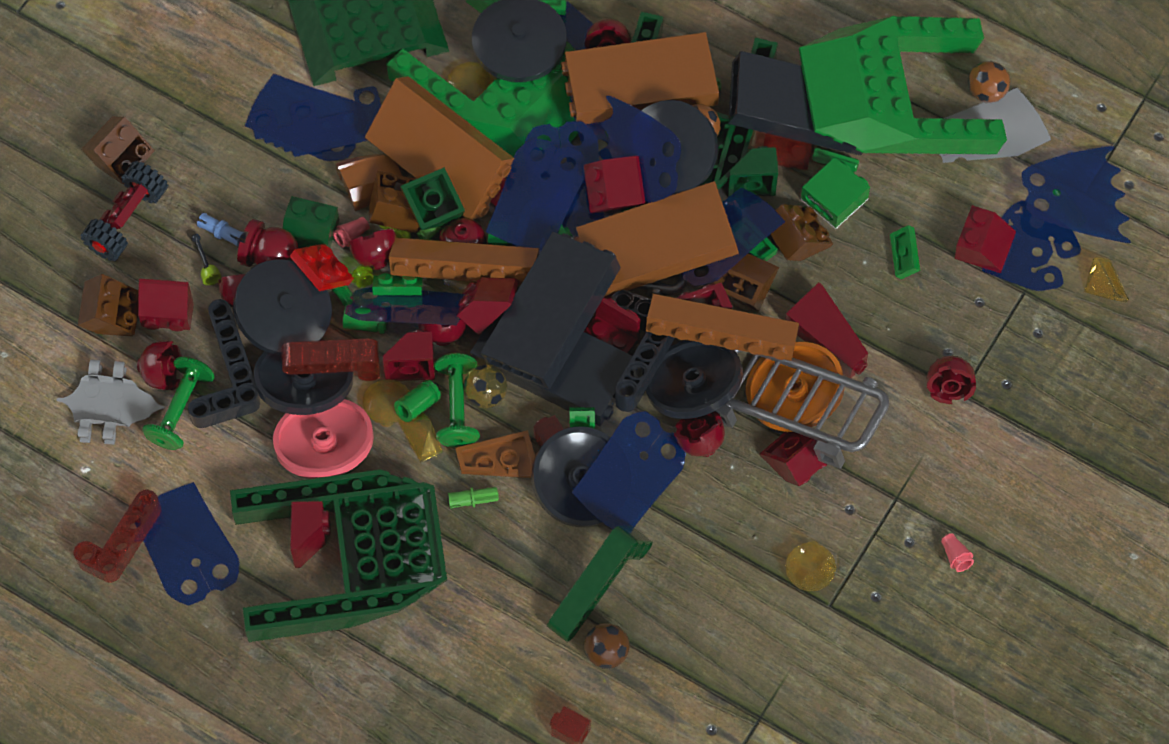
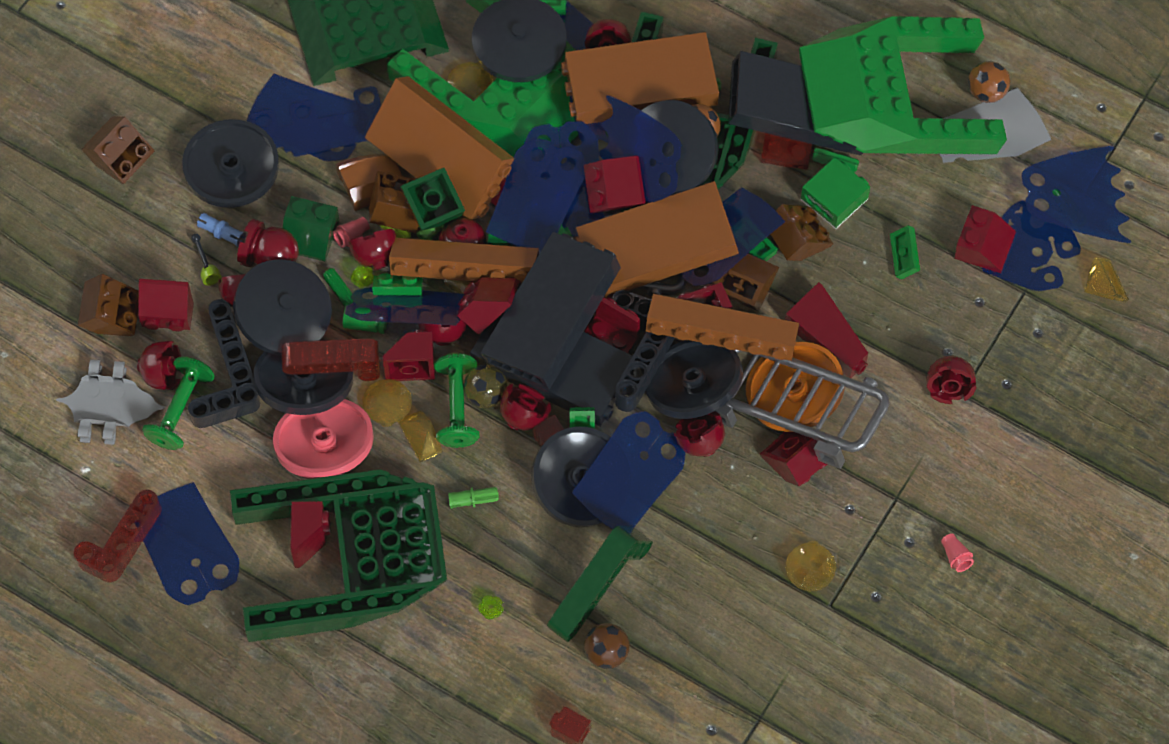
(142, 185): black plate -> none
(230, 163): none -> black dish
(322, 267): red plate -> none
(417, 400): green piece -> none
(493, 613): none -> clear neon green plate
(500, 456): dark orange wing -> none
(523, 407): none -> dark red cylinder
(756, 172): dark green slope -> none

